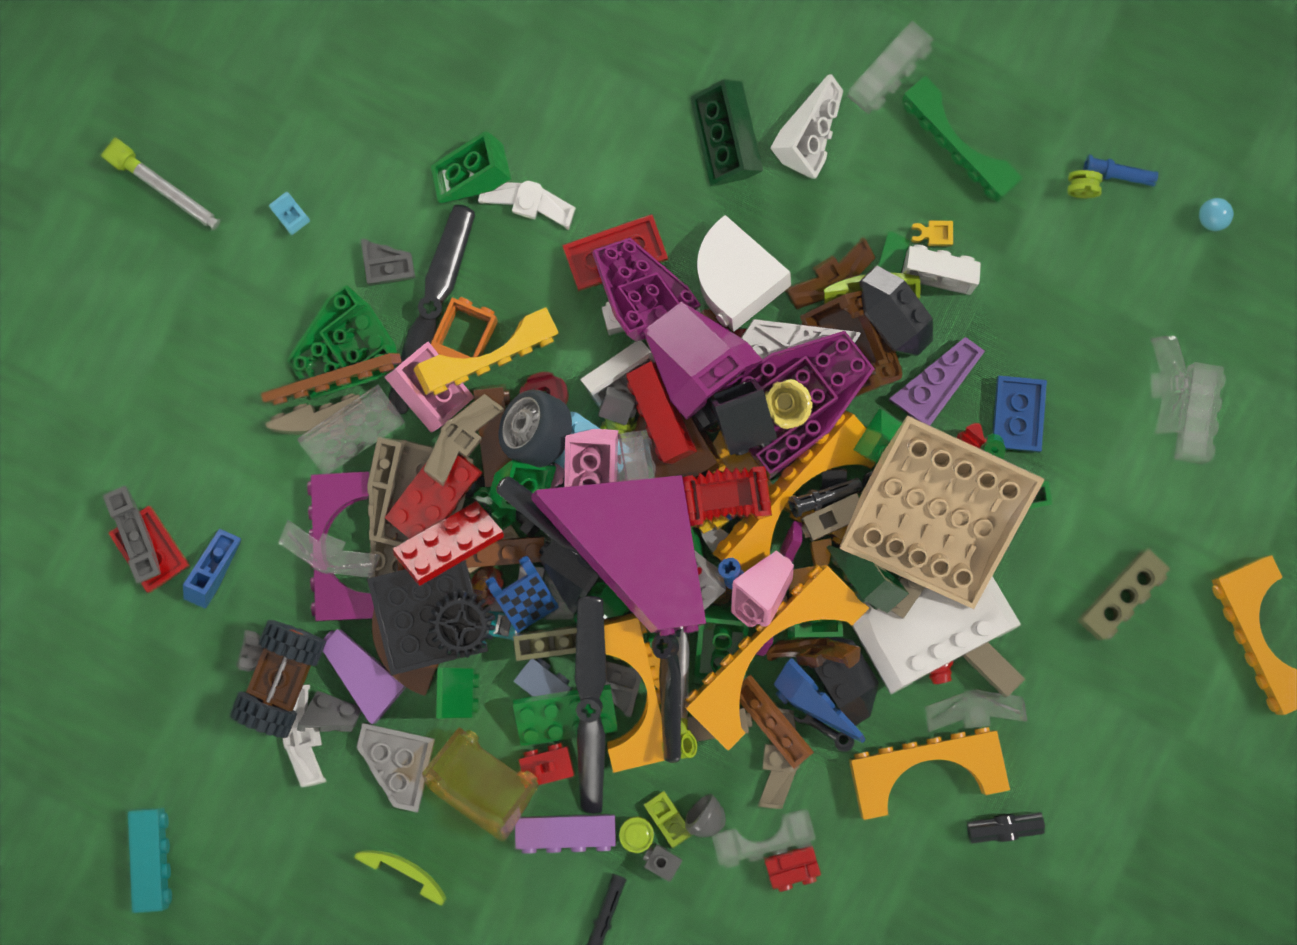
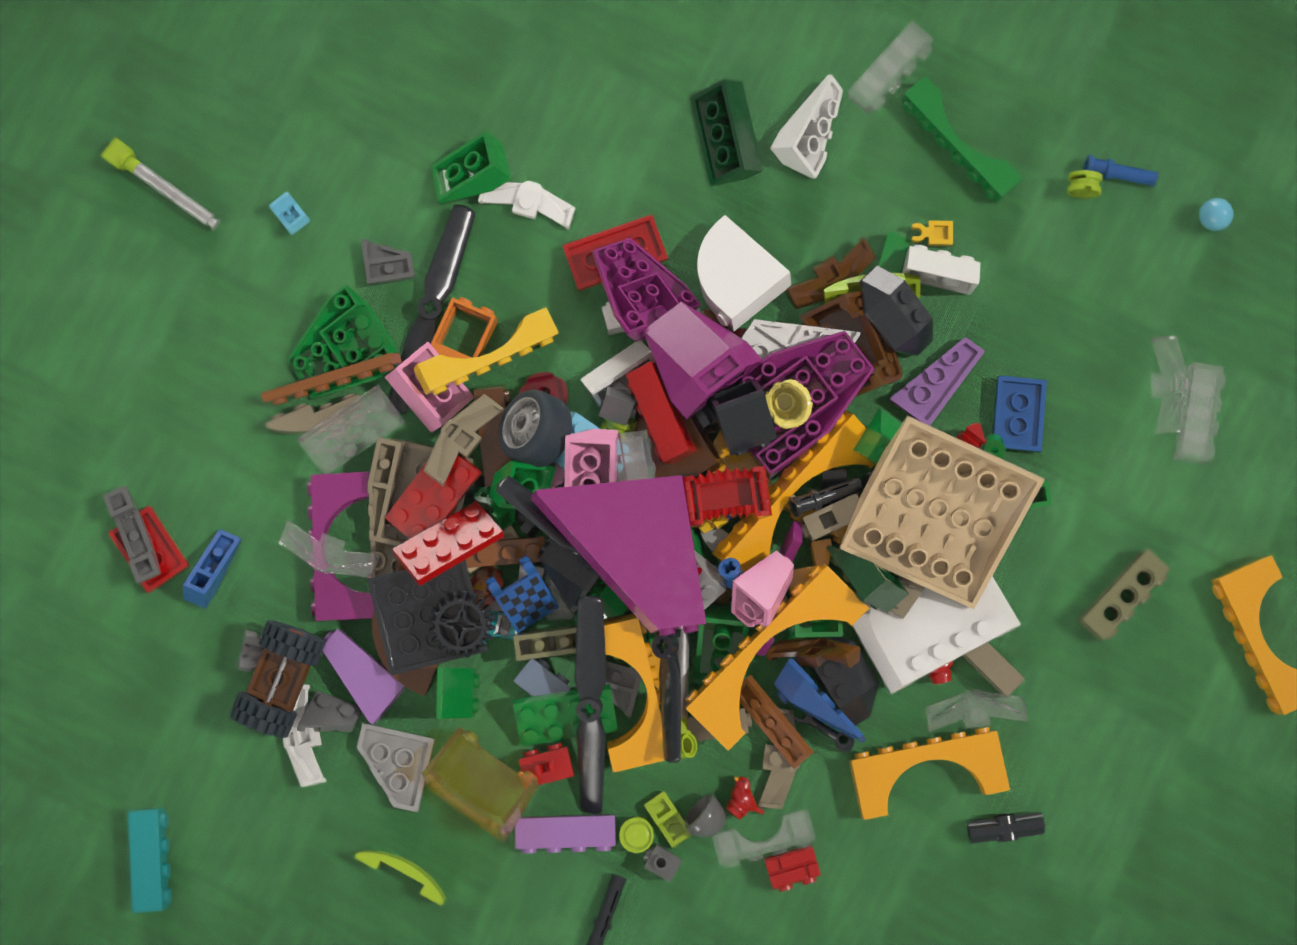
(742, 799): none -> red animal

